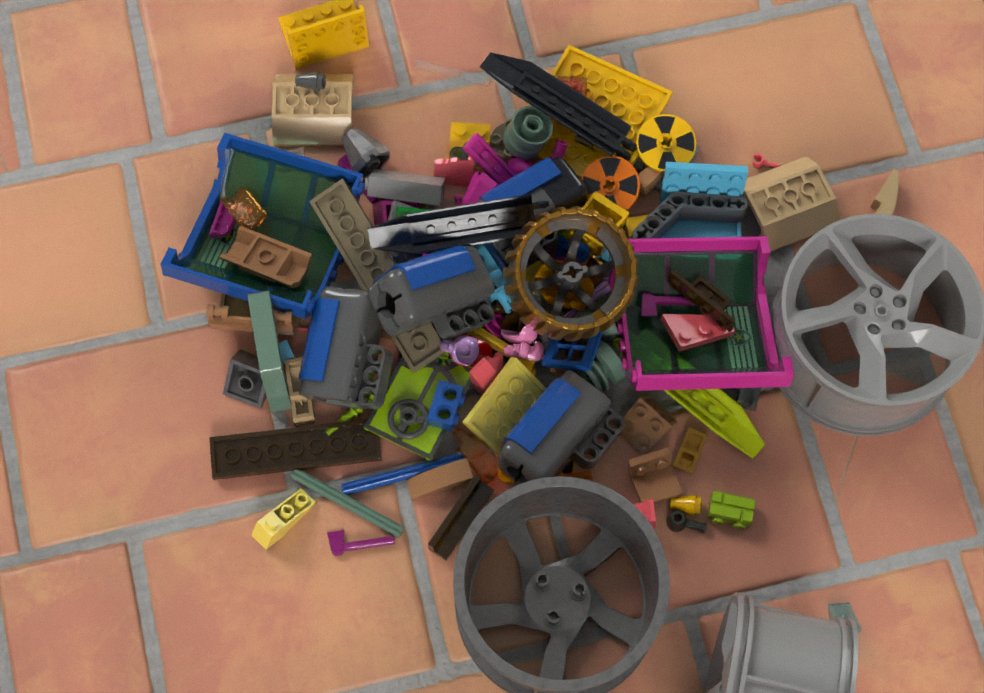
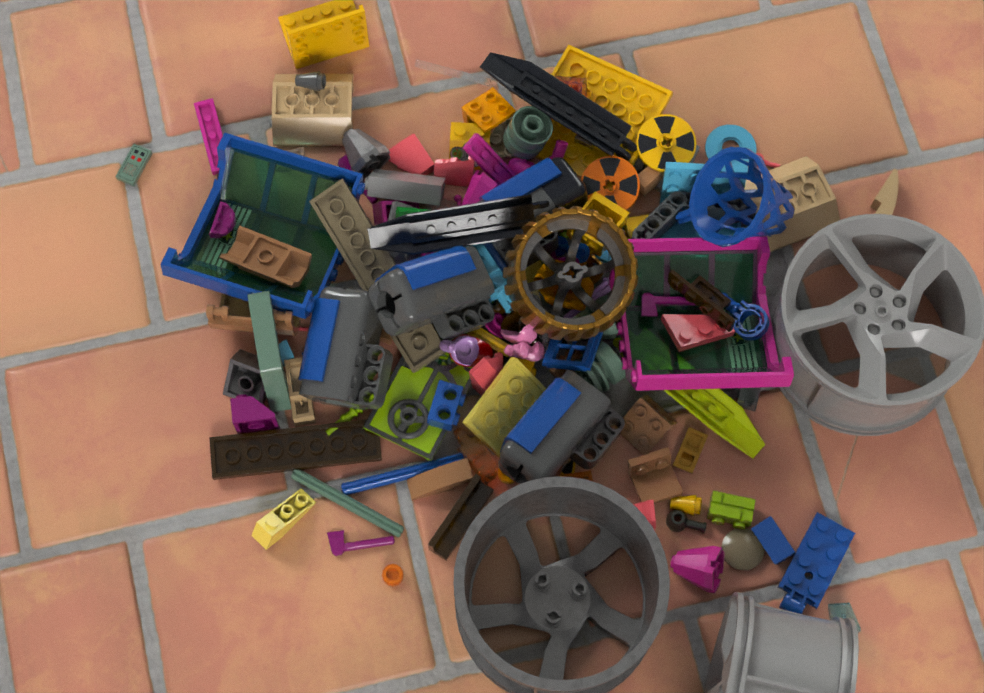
(134, 165): none -> sand green tile
(210, 130): none -> dark pink plate
(244, 209): clear orange panel -> none
(251, 415): none -> magenta slope
(392, 575): none -> orange tile
(411, 156): none -> coral slope
(487, 110): none -> light orange bracket
(700, 566): none -> dark pink cone
(704, 196): none -> blue piece
(726, 133): none -> medium azure piece
(741, 314): none -> blue pin
(742, 549): none -> dark tan dish
(773, 540): none -> blue hinge
(818, 555): none -> blue hinge

